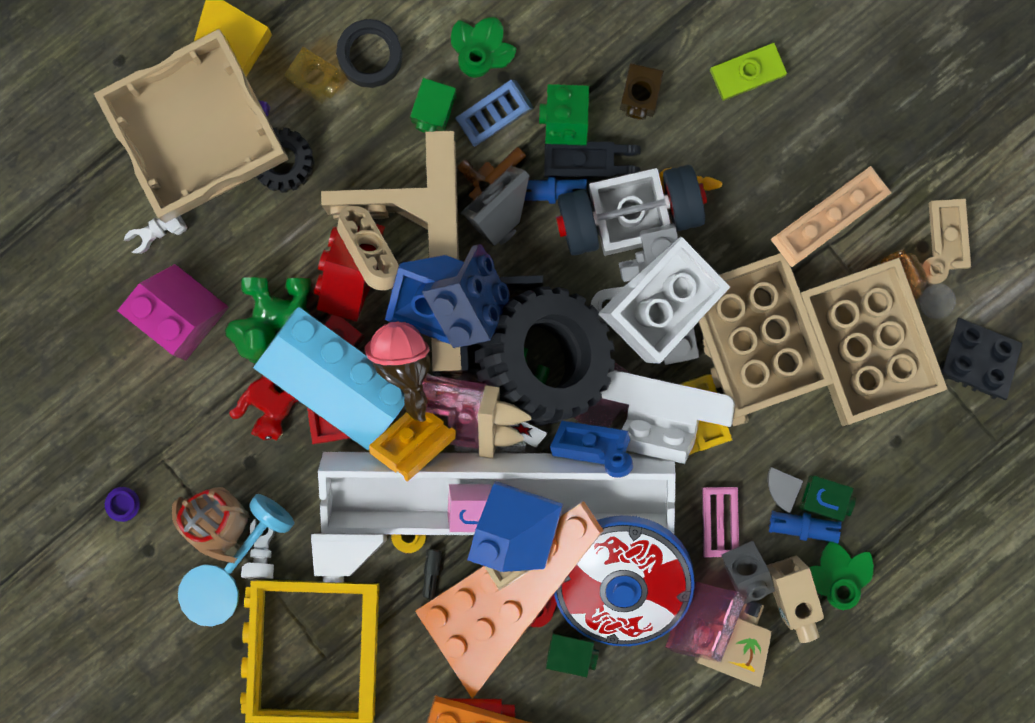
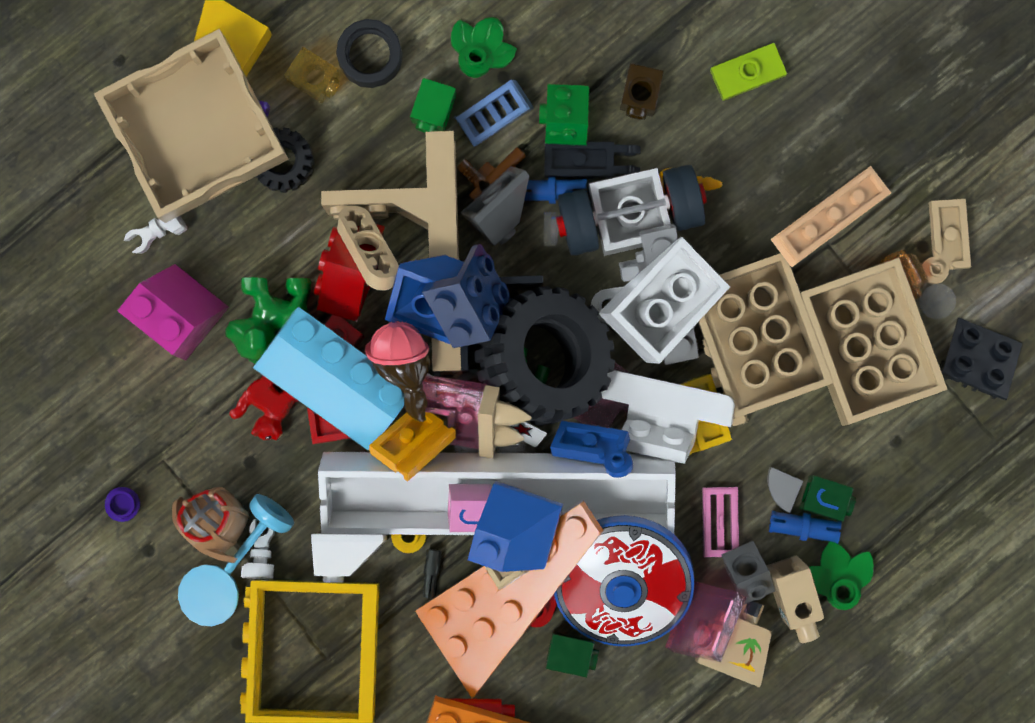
(550, 229): none -> clear tile

